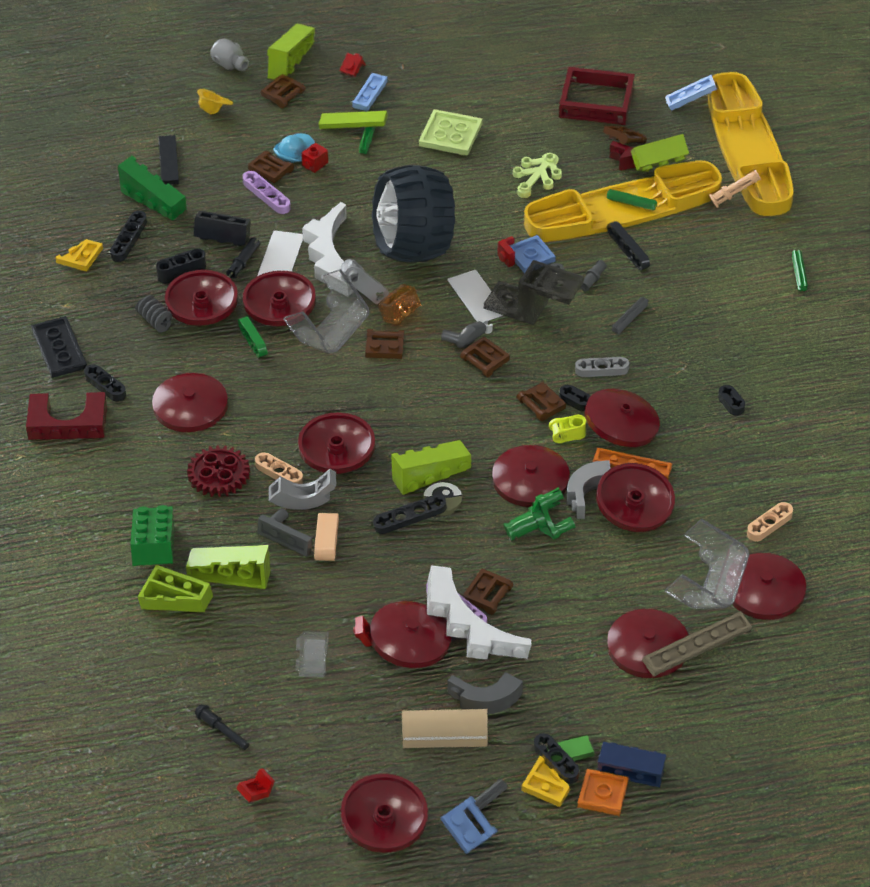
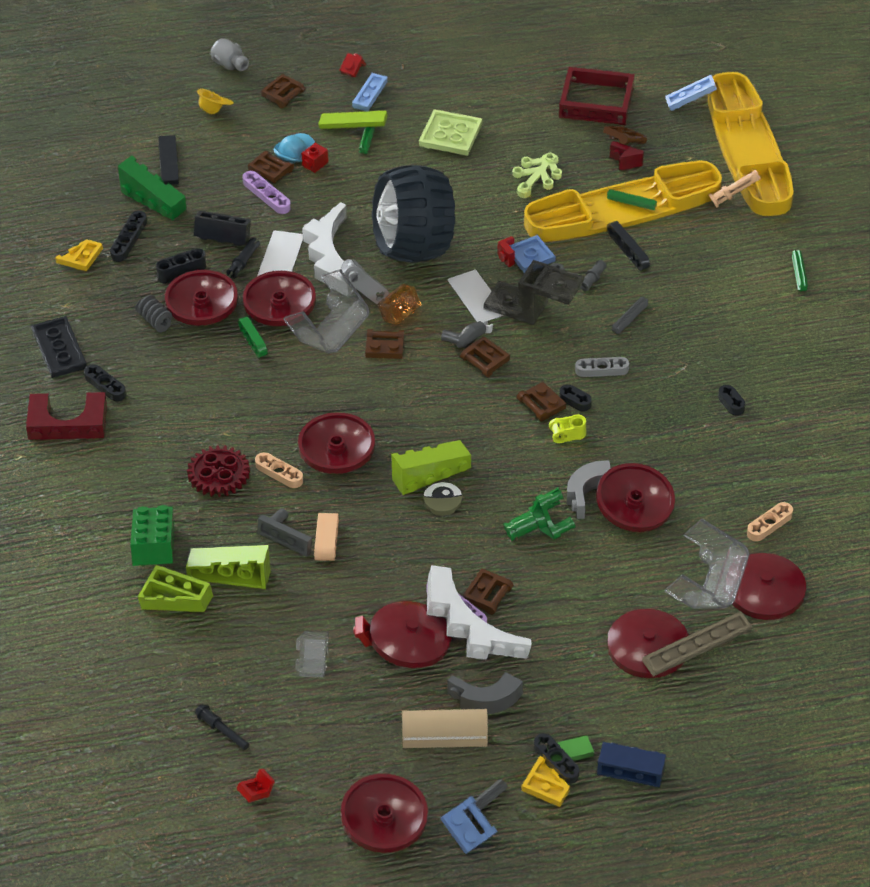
(190, 402): dark red dish -> none
(289, 50): lime wedge -> none
(302, 496): light grey arch -> none
(411, 516): black beam -> none
(528, 472): dark red dish -> none
(603, 792): orange tile -> none
(617, 458): orange tile -> none
(622, 417): dark red dish -> none
(660, 153): lime wedge -> none

